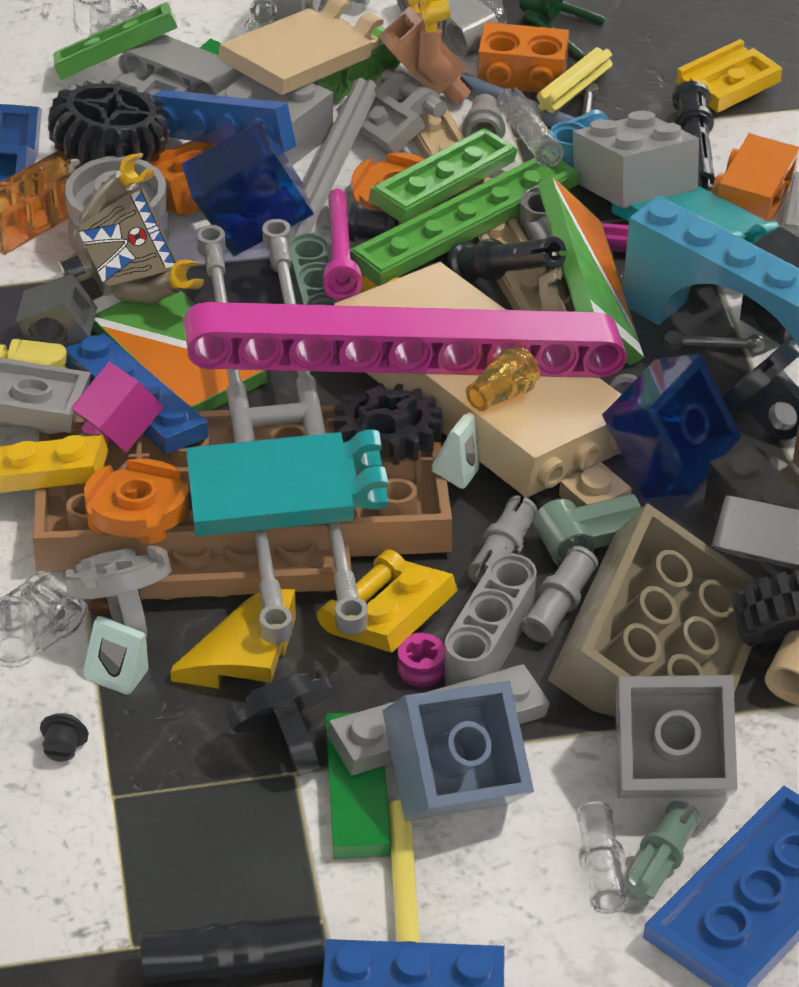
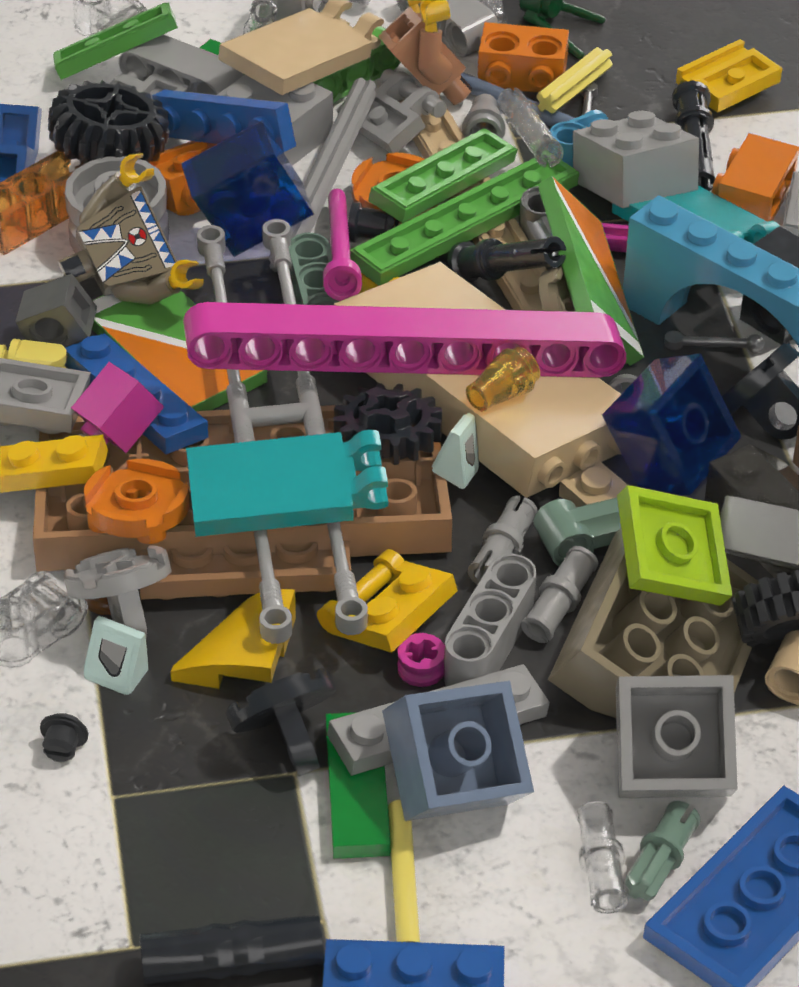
(674, 545): none -> lime plate

